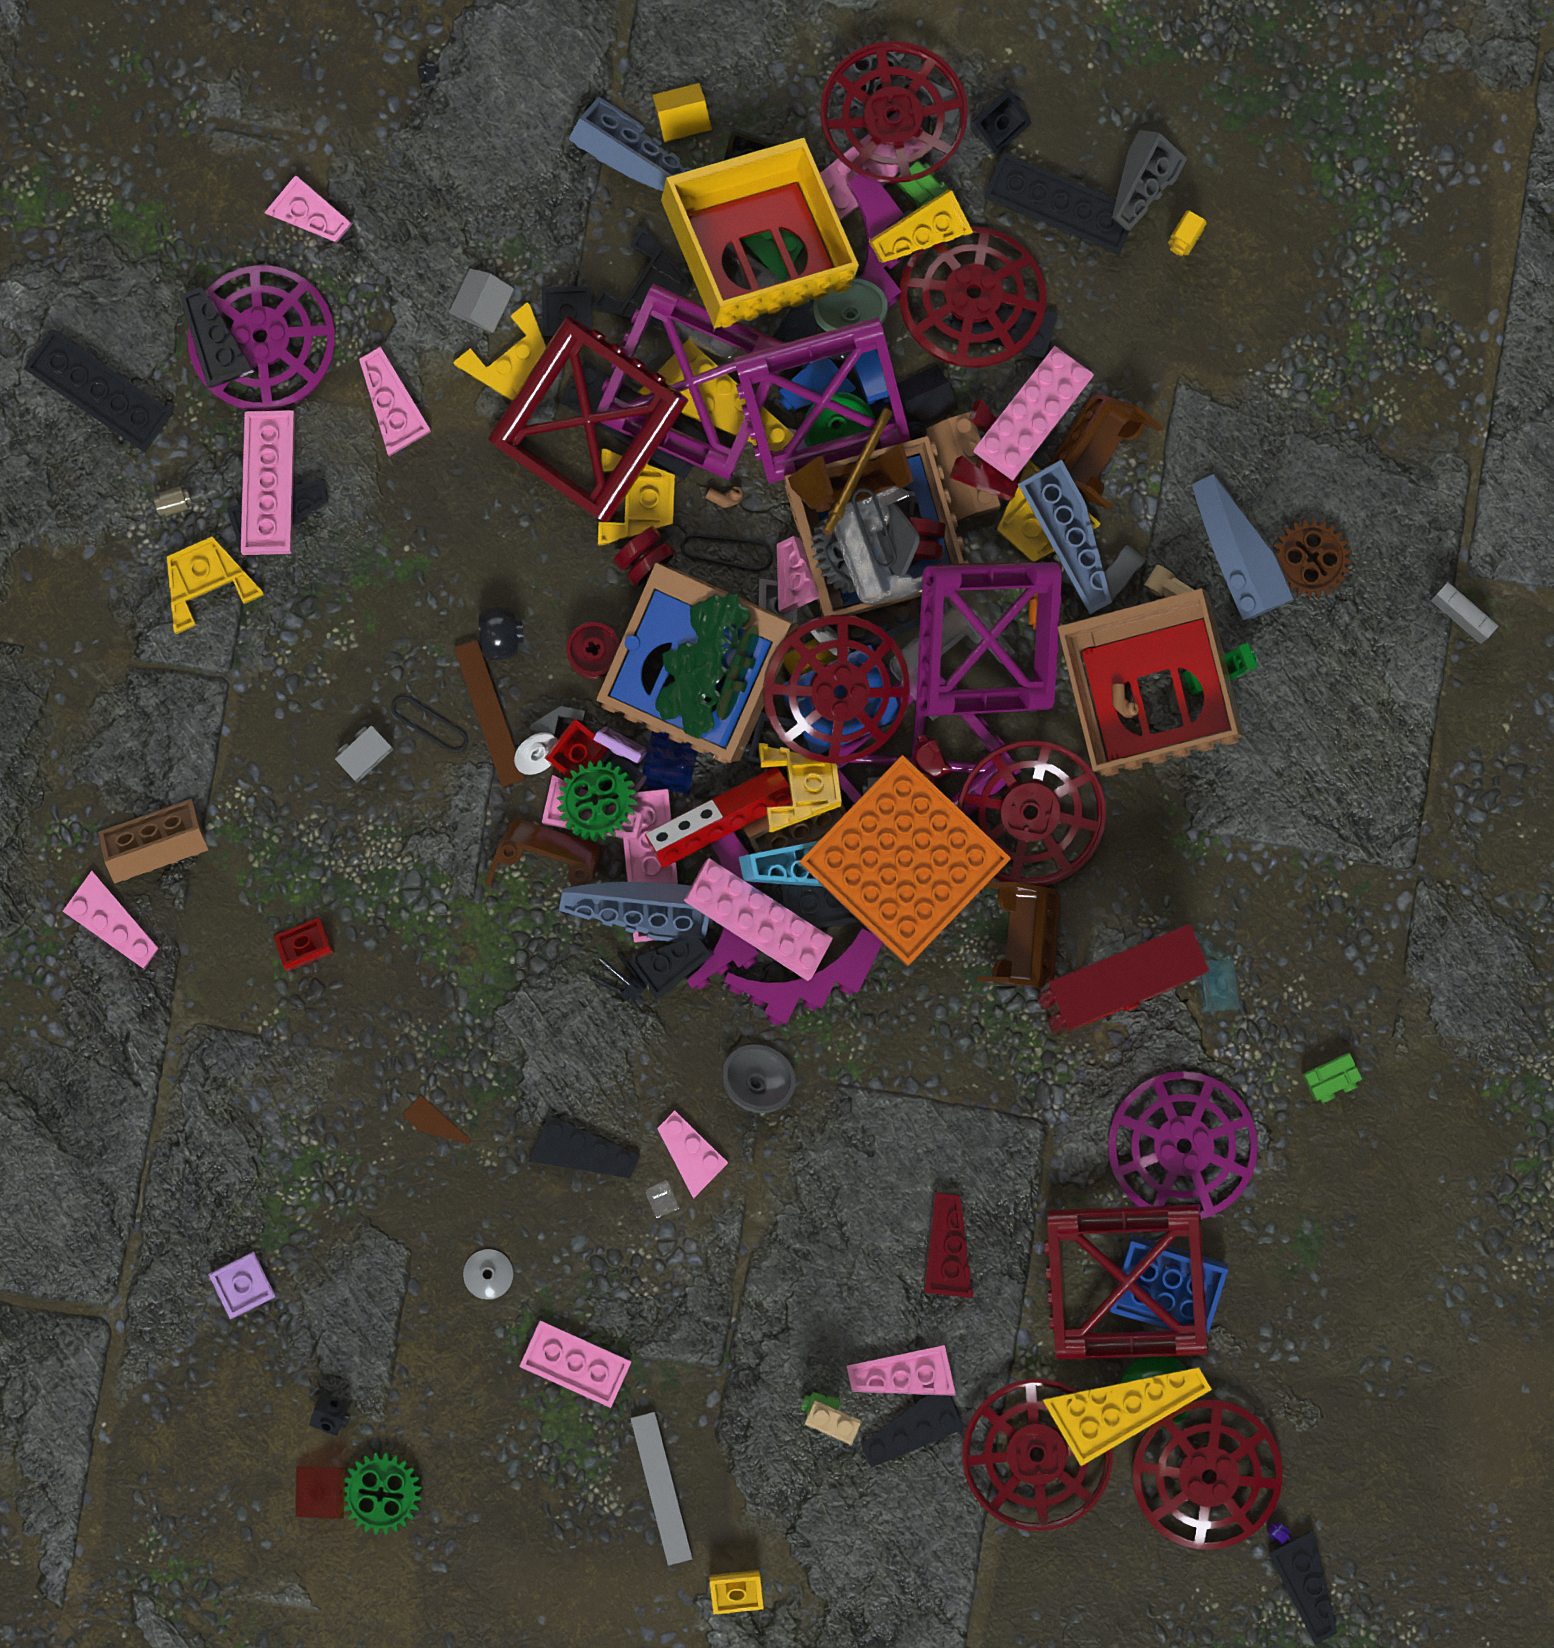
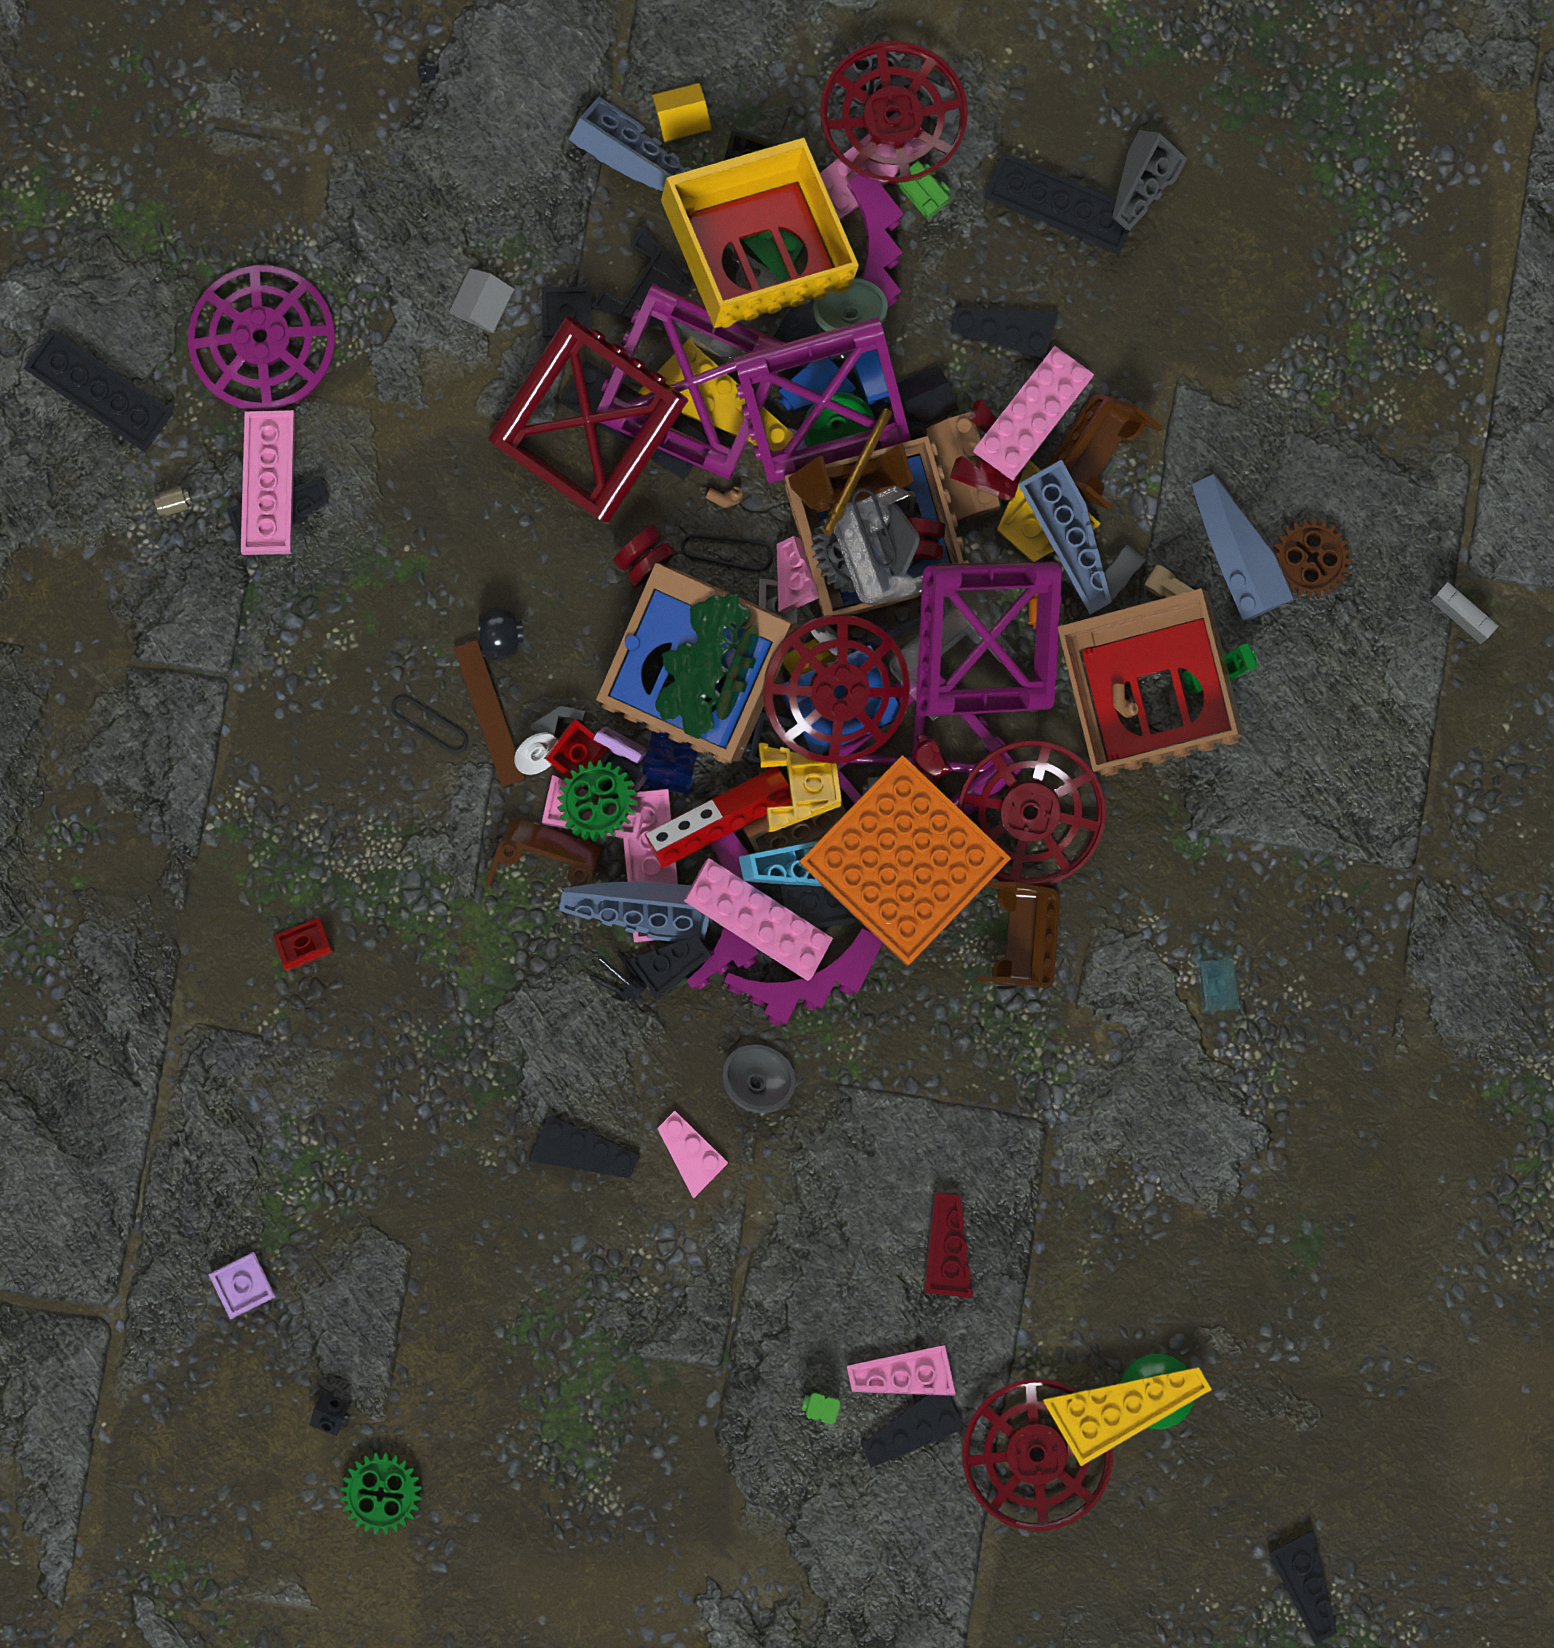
(108, 919): bright pink wing -> none
(152, 841): medium nougat slope -> none
(199, 571): yellow wing -> none
(214, 342): black wing -> none
(308, 210): bright pink wing -> none
(320, 1492): clear red plate -> none
(363, 753): light grey brick -> none
(394, 408): bright pink wing -> none
(430, 1120): reddish brown sticker -> none
(501, 1274): light grey dish -> none
(514, 366): yellow wing -> none
(575, 1364): bright pink plate -> none
(585, 638): dark red wheel -> none
(646, 504): yellow wing -> none
(661, 1199): clear slope -> none
(661, 1488): light grey tile -> none
(736, 1592): yellow slope -> none
(832, 1422): tan brick -> none
(928, 225): yellow wing -> none
(973, 309): dark red dish -> none
(1000, 122): black slope -> none
(1078, 1342): dark red piece -> none
(1123, 980): dark red door -> none
(1169, 1284): blue slope -> none
(1183, 1128): magenta dish -> none
(1186, 233): yellow brick -> none
(1199, 1460): dark red dish -> none
(1279, 1533): dark purple plate -> none
(1332, 1077): bright green brick -> none

